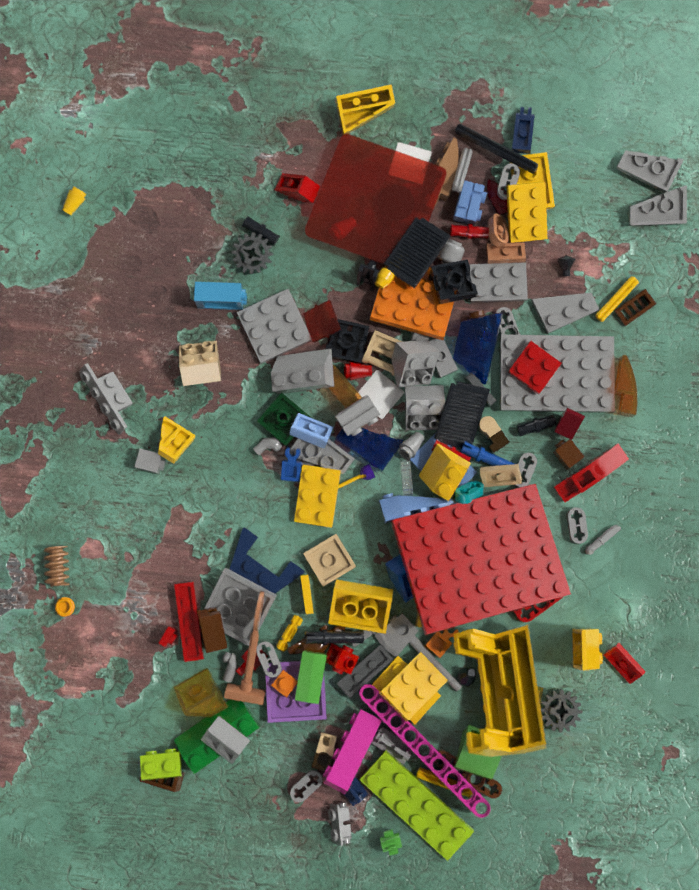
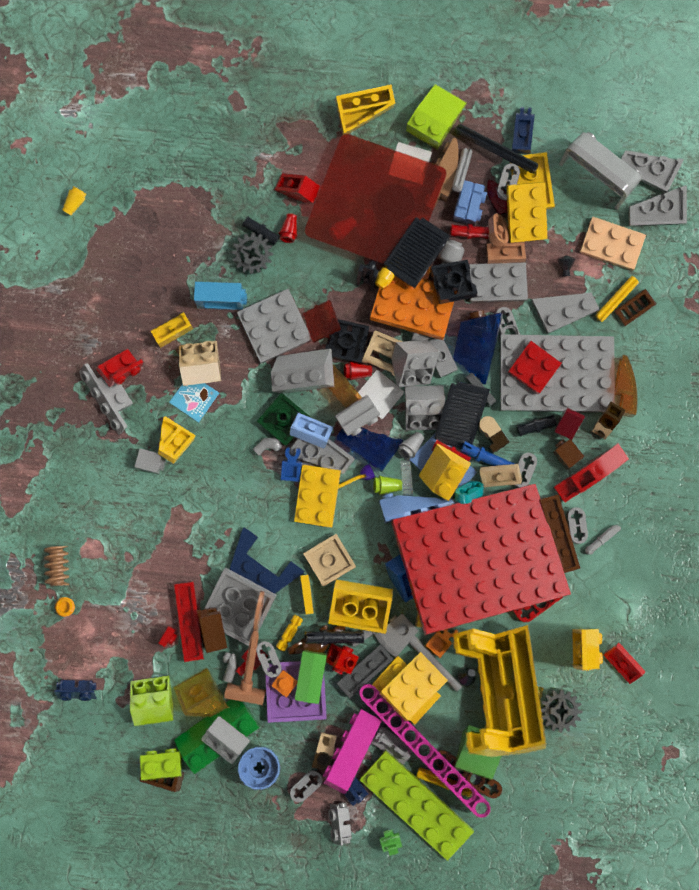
(85, 691): none -> dark blue hinge
(119, 368): none -> red bracket
(151, 701): none -> lime slope
(172, 330): none -> yellow hinge
(194, 399): none -> medium azure sticker
(250, 776): none -> medium blue wheel
(289, 229): none -> red cone
(386, 485): none -> lime cone
(435, 116): none -> lime slope
(559, 528): none -> reddish brown plate
(603, 165): none -> light grey windscreen
(608, 420): none -> dark brown leg
(612, 243): none -> light nougat plate

